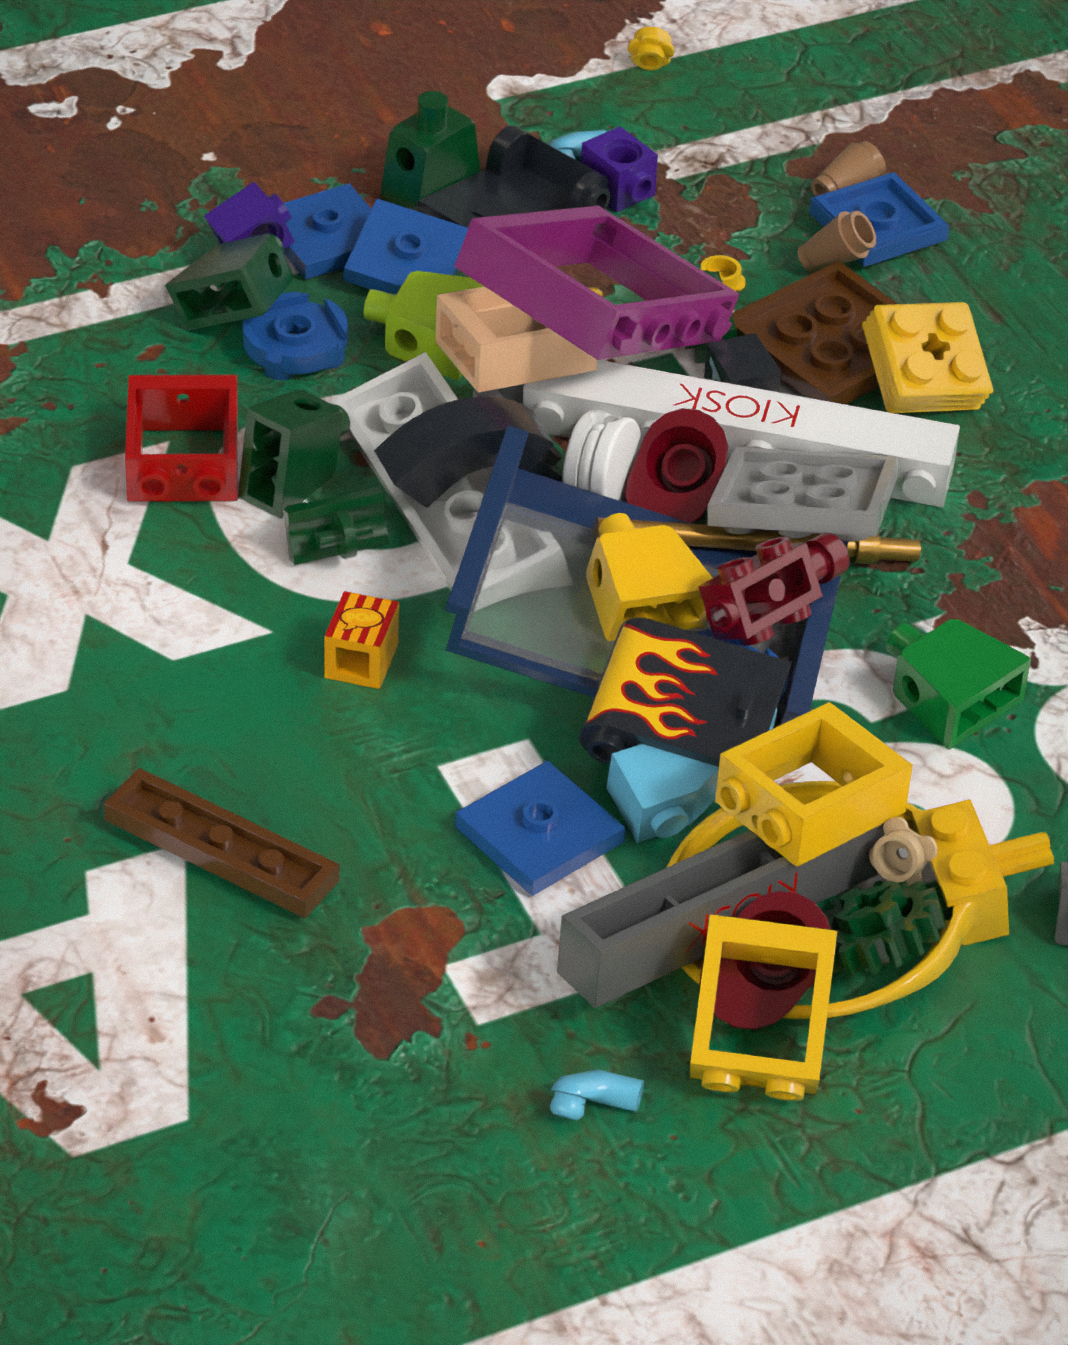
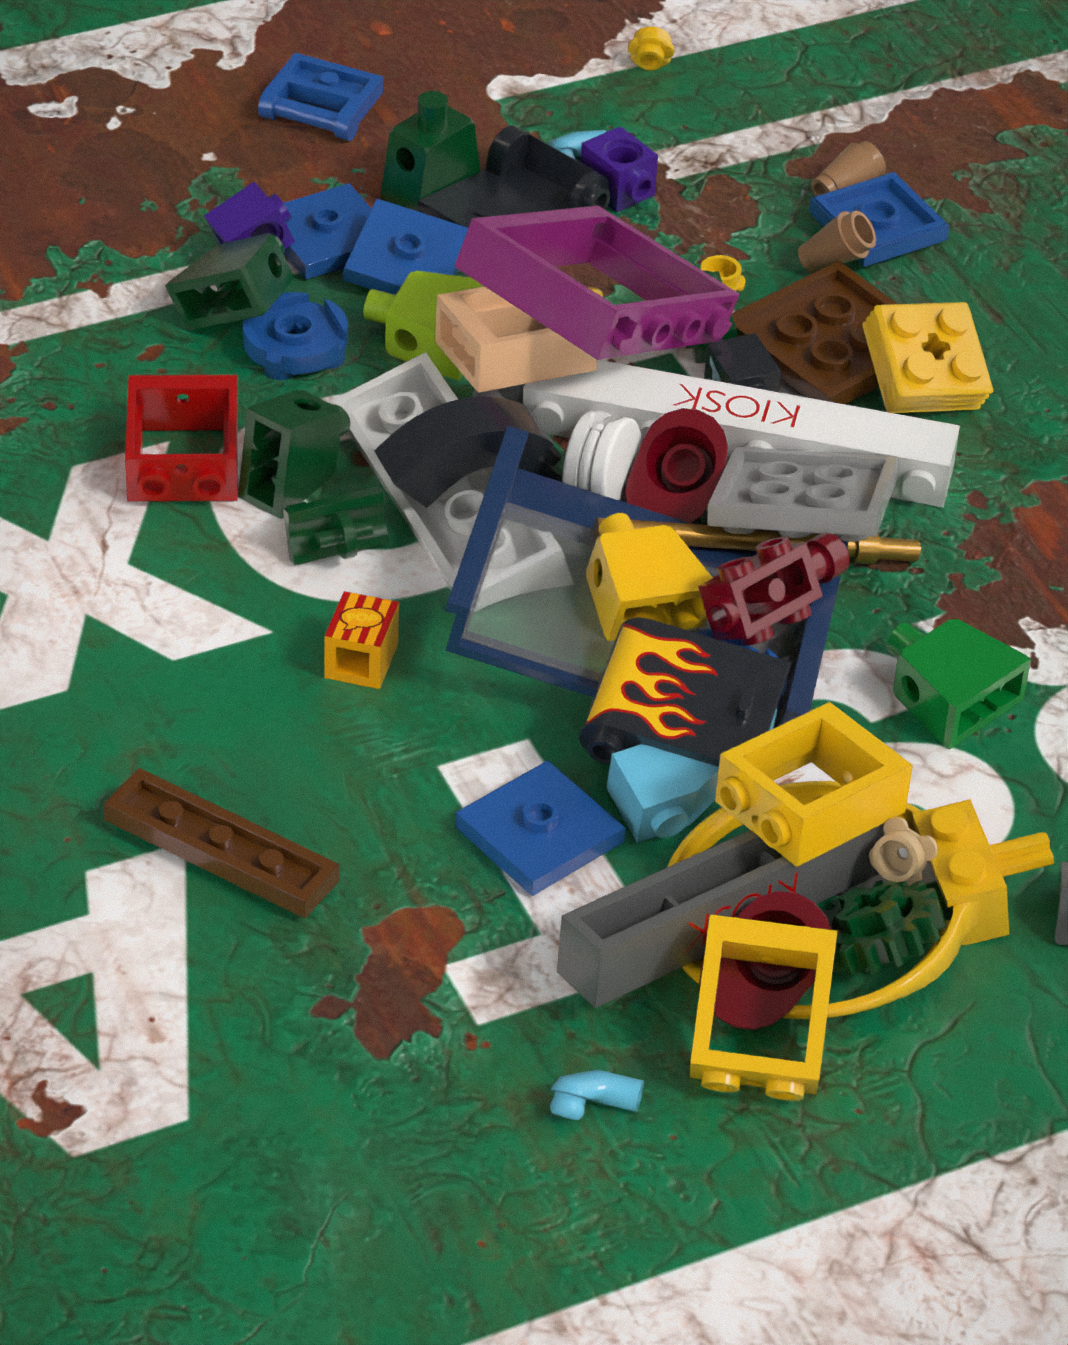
(324, 85): none -> blue plate

